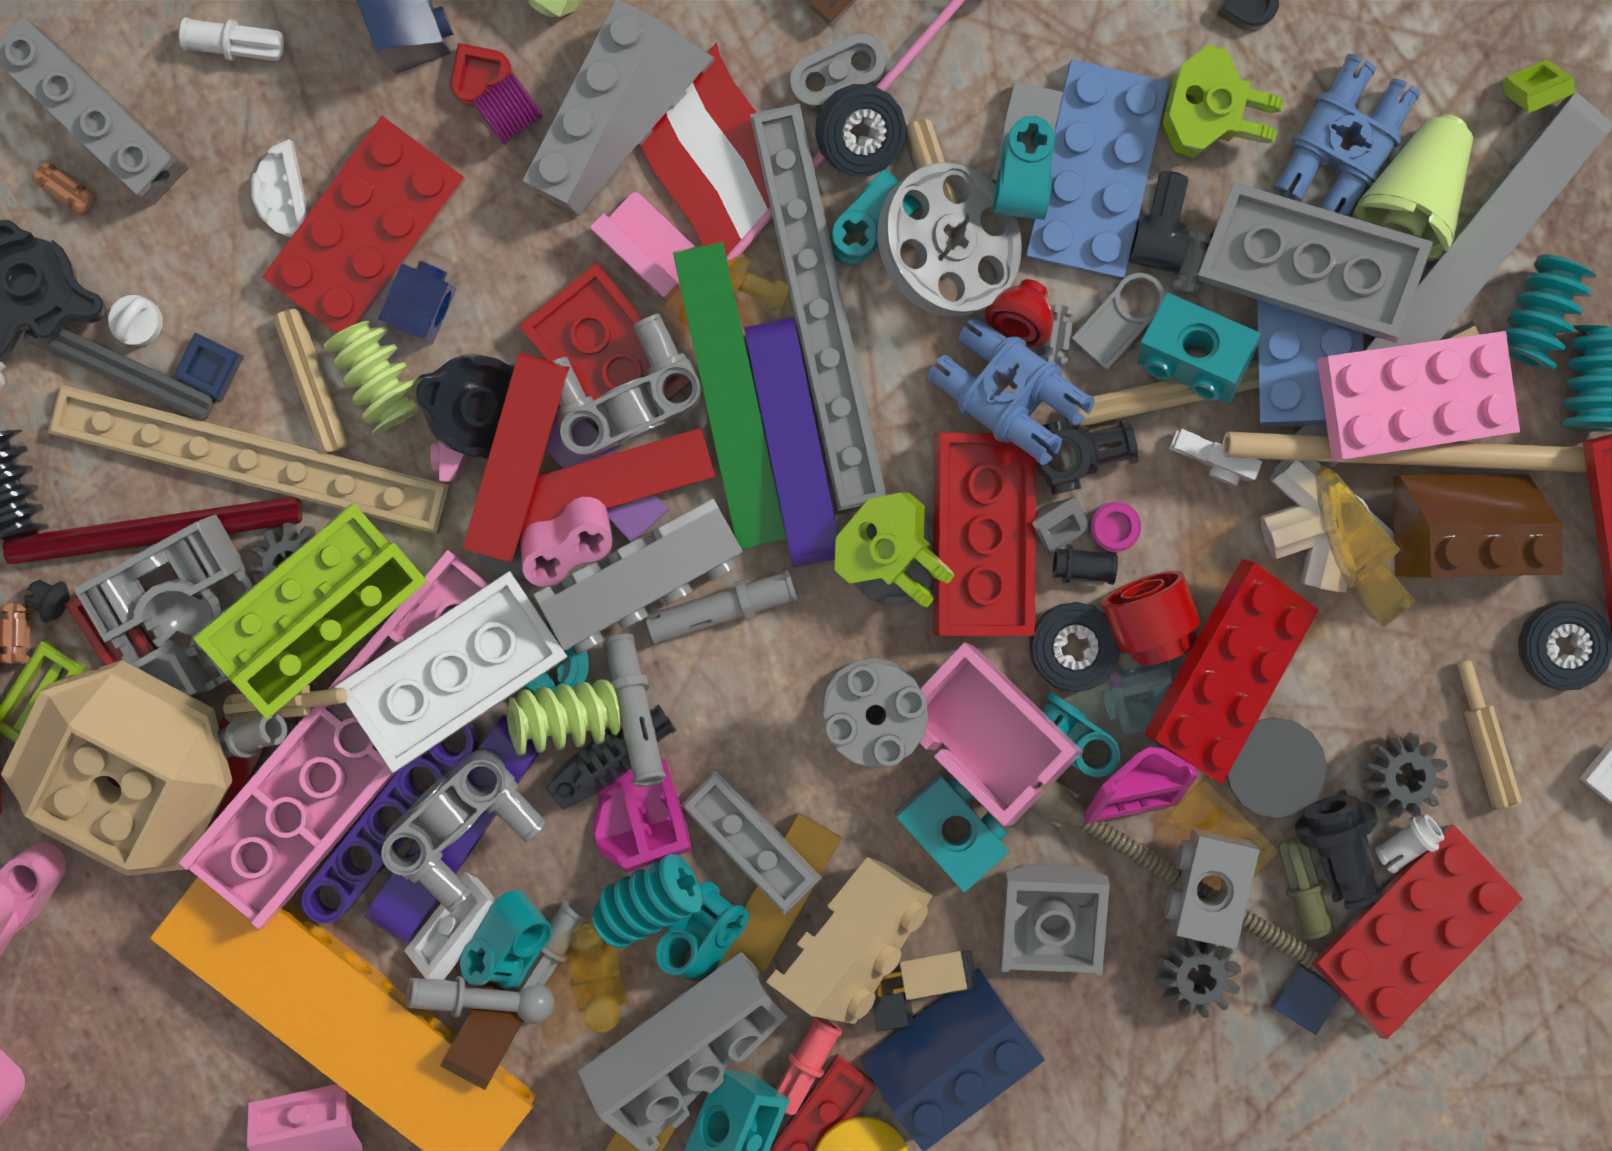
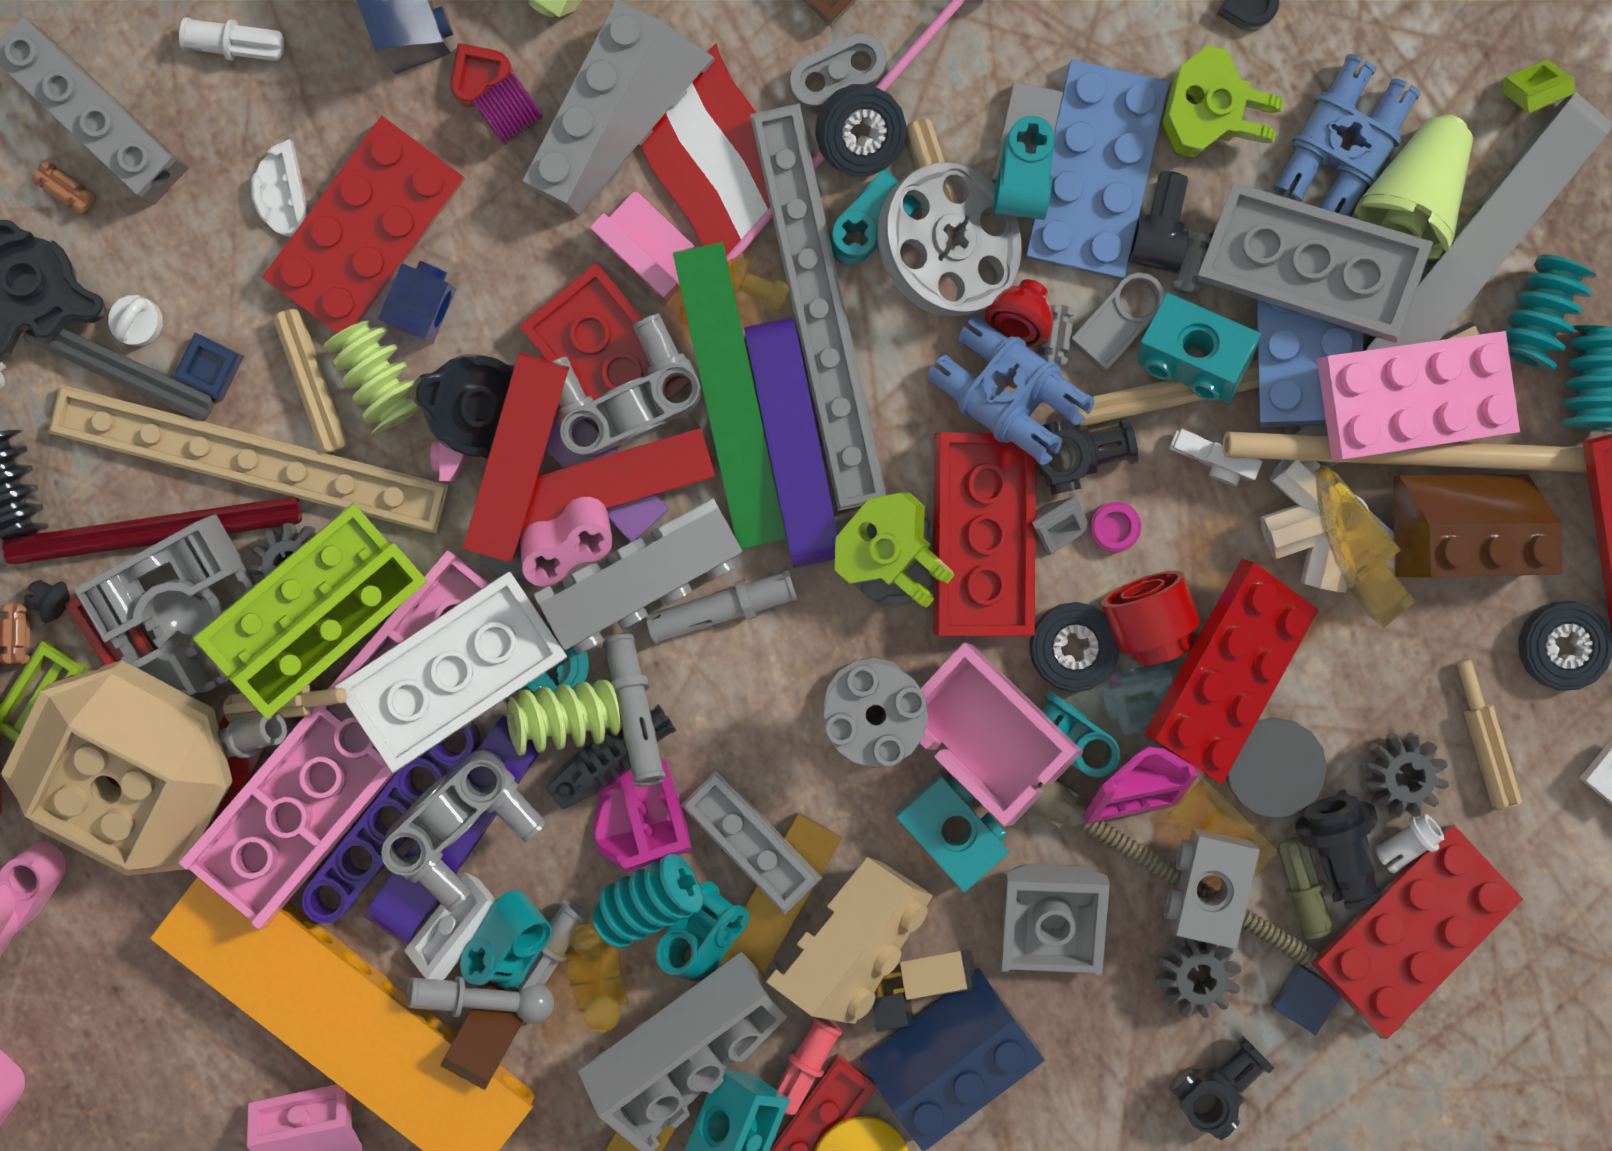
(1084, 565): black pin -> none
(1225, 1082): none -> black connector

